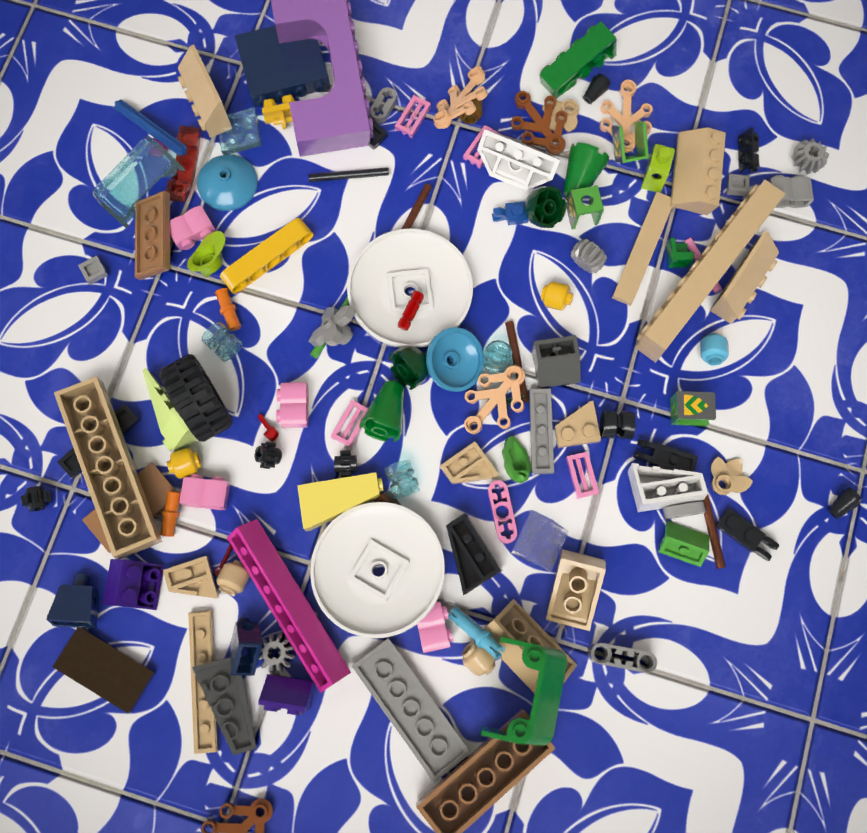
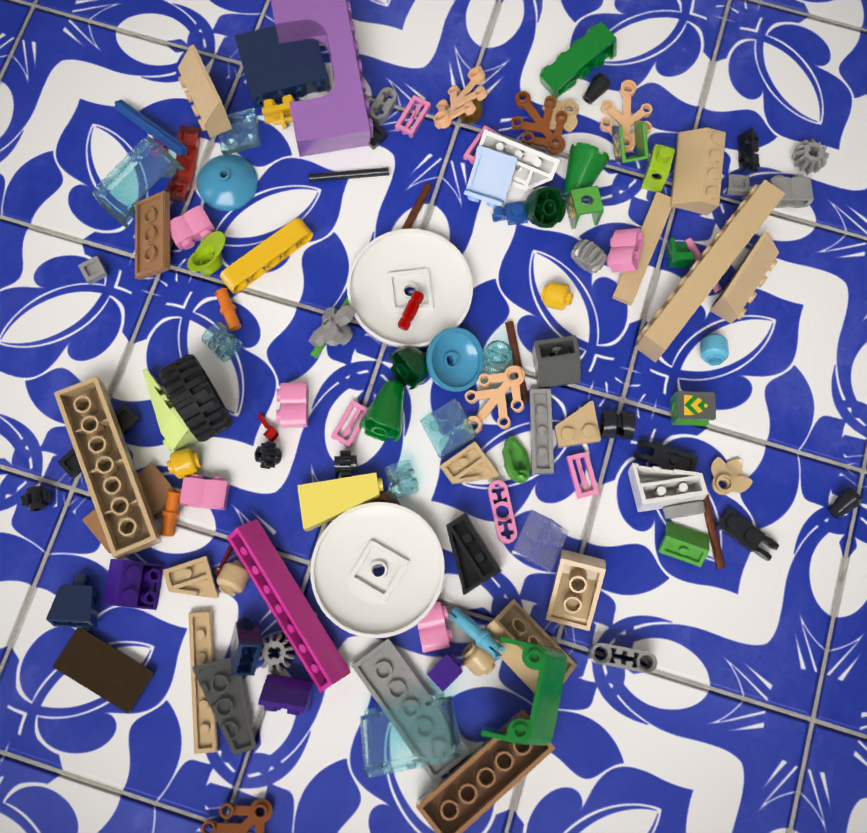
(410, 736): none -> clear light blue windscreen
(445, 671): none -> dark purple brick
(448, 428): none -> clear light blue plate
(491, 176): none -> light blue panel
(625, 250): none -> bright pink brick

